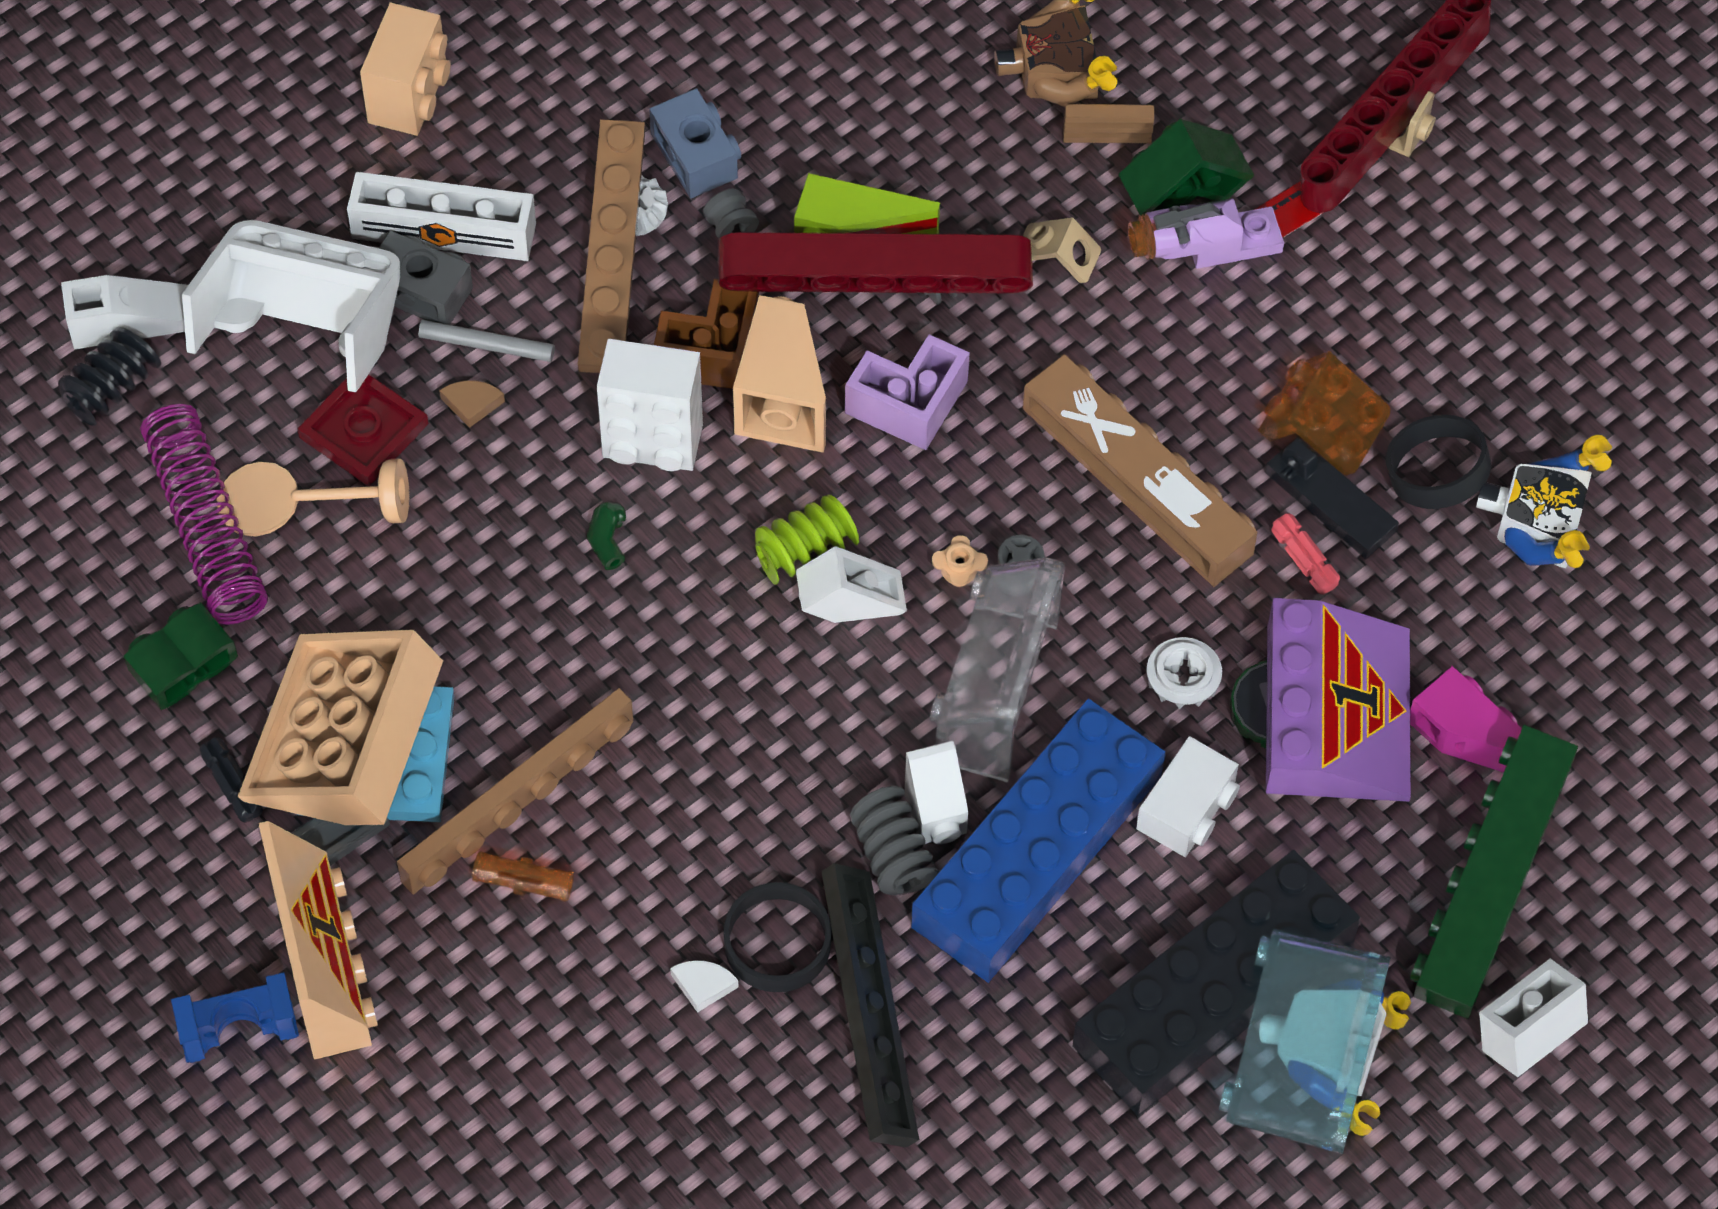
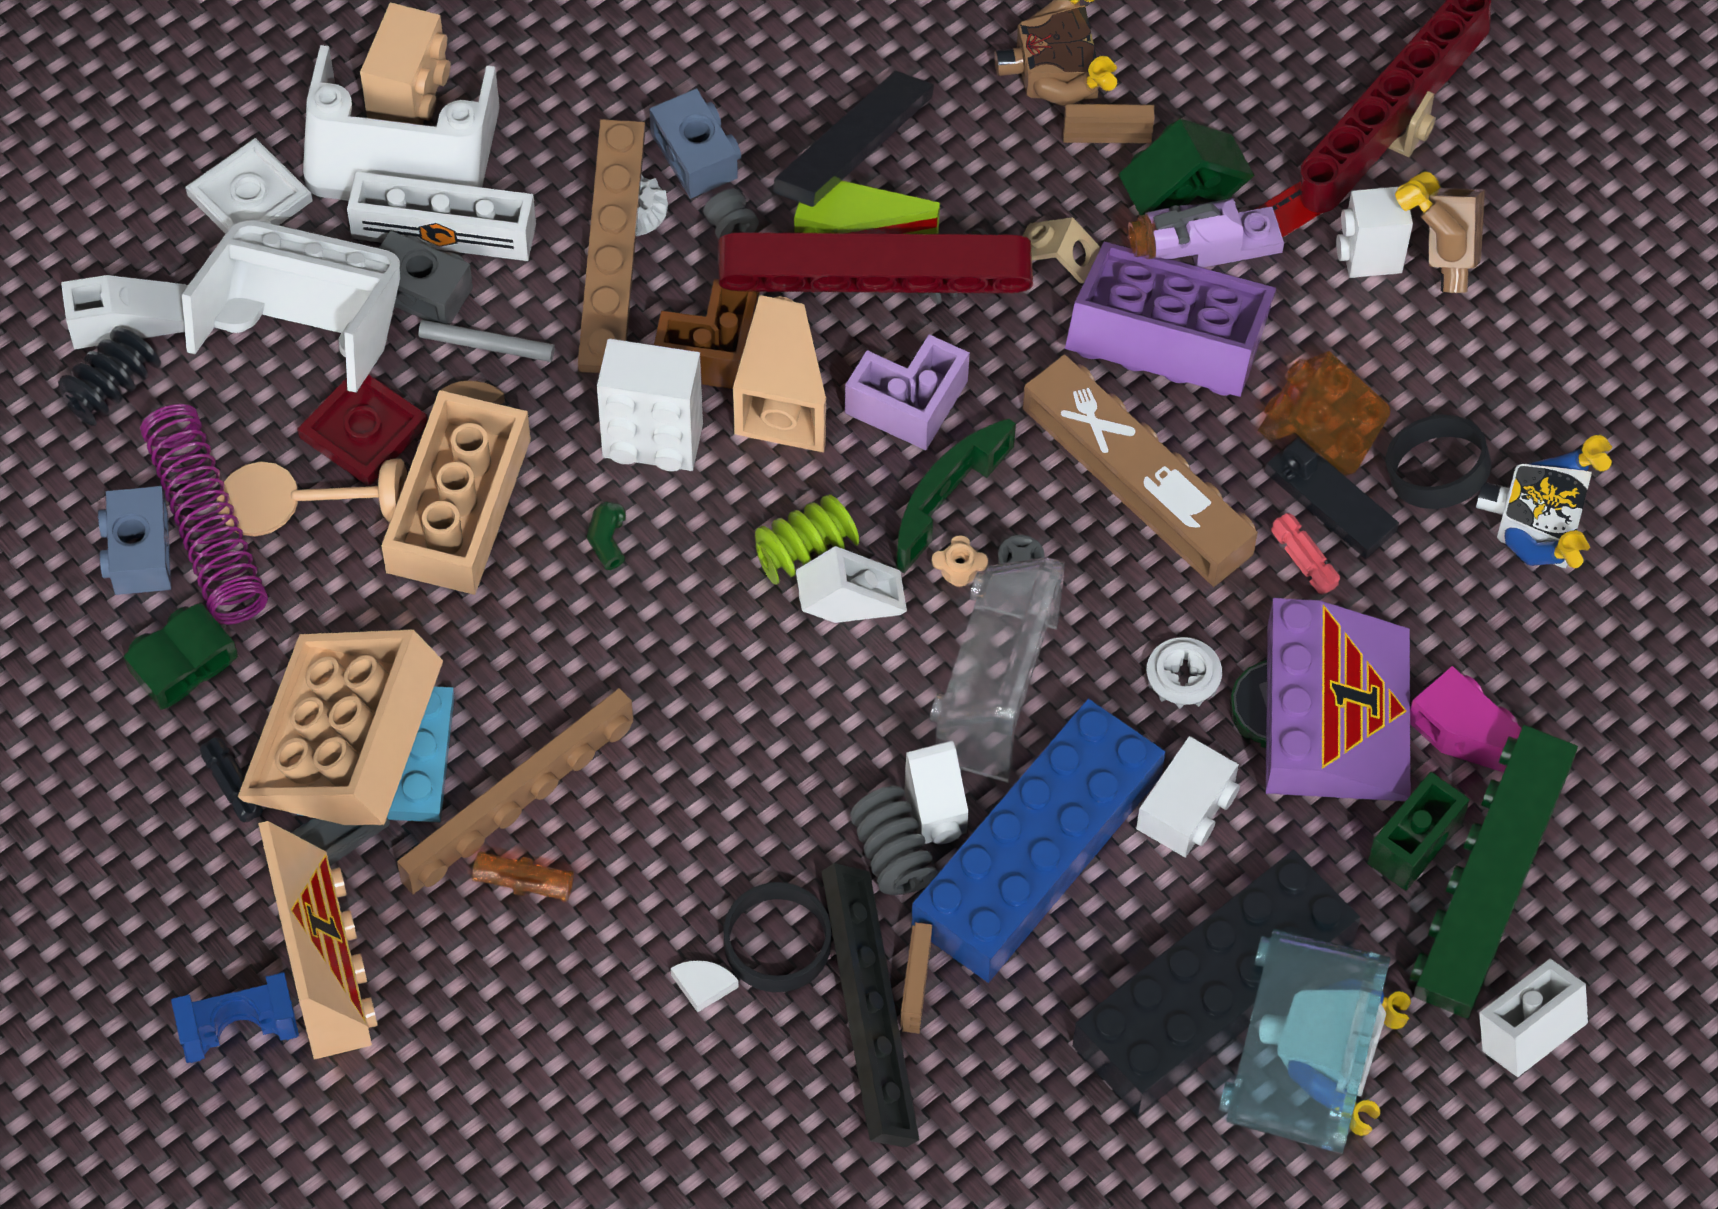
(143, 564): none -> sand blue brick
(249, 187): none -> white tile
(346, 144): none -> white windscreen
(456, 492): none -> light nougat brick
(853, 138): none -> black tile
(916, 978): none -> medium nougat tile
(978, 451): none -> dark green slope
(1170, 319): none -> medium lavender slope
(1374, 233): none -> white brick
(1418, 831): none -> dark green brick
(1453, 223): none -> medium nougat torso

